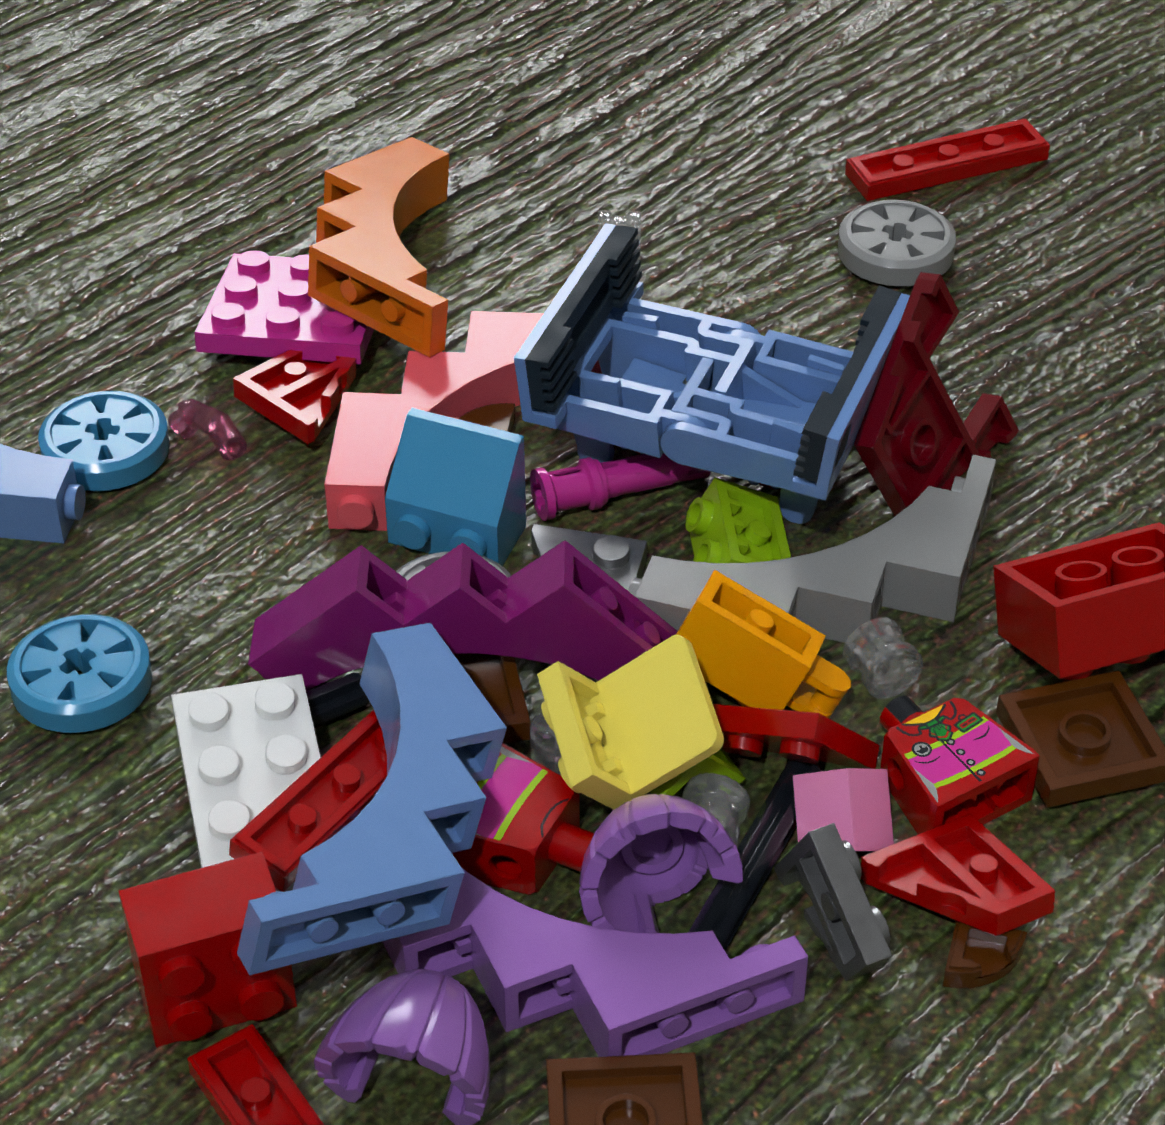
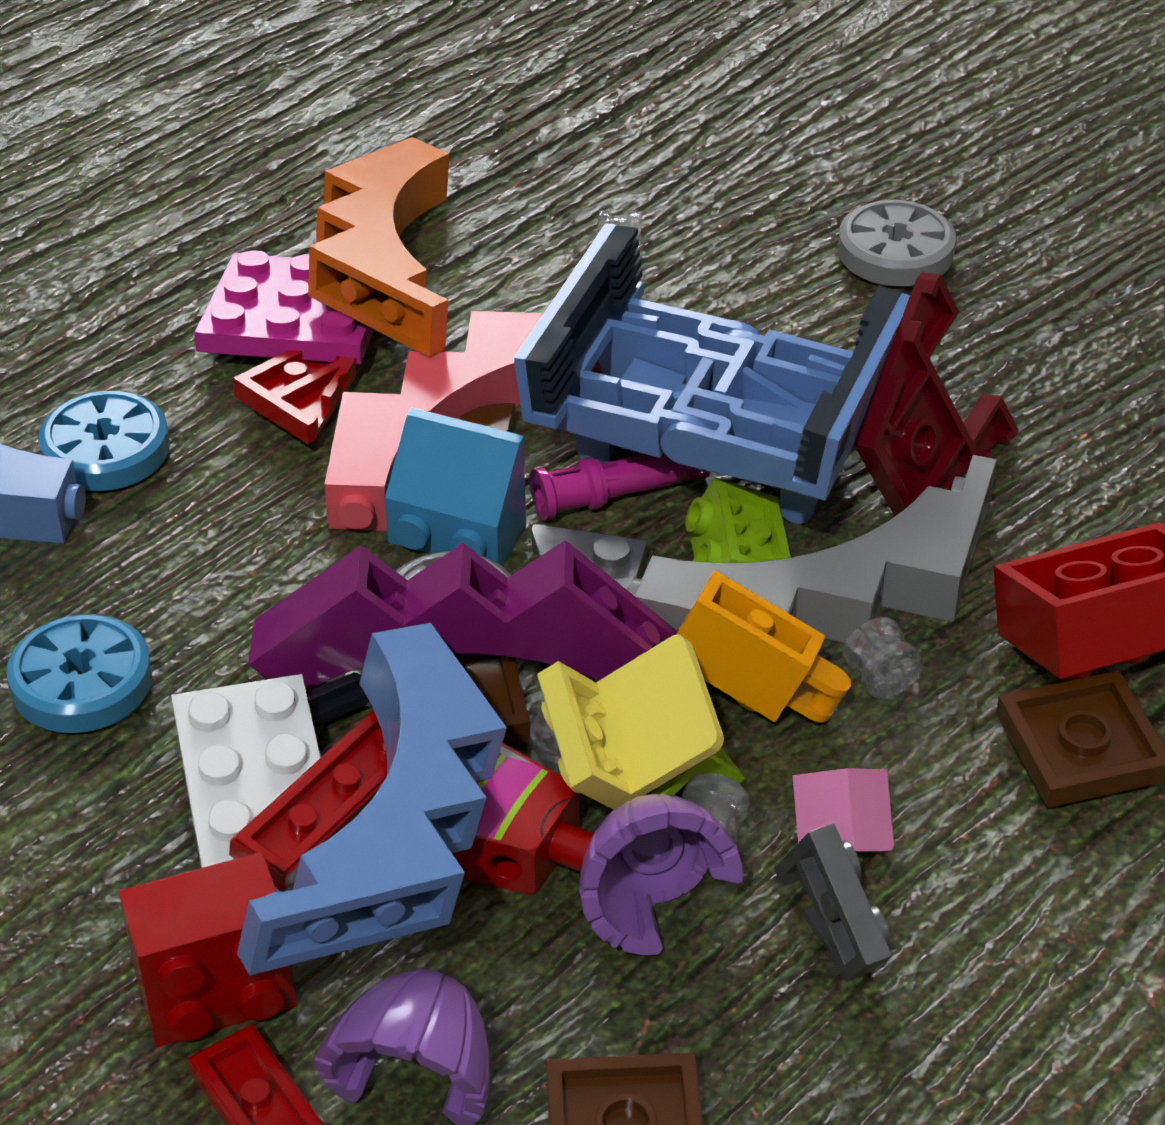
(216, 424): clear pink arm -> none
(624, 986): medium lavender arch -> none
(758, 854): black axle -> none
(793, 735): red wing -> none
(946, 159): red tile -> none
(953, 763): red torso -> none
(962, 875): red wing -> none
(981, 957): reddish brown tile -> none

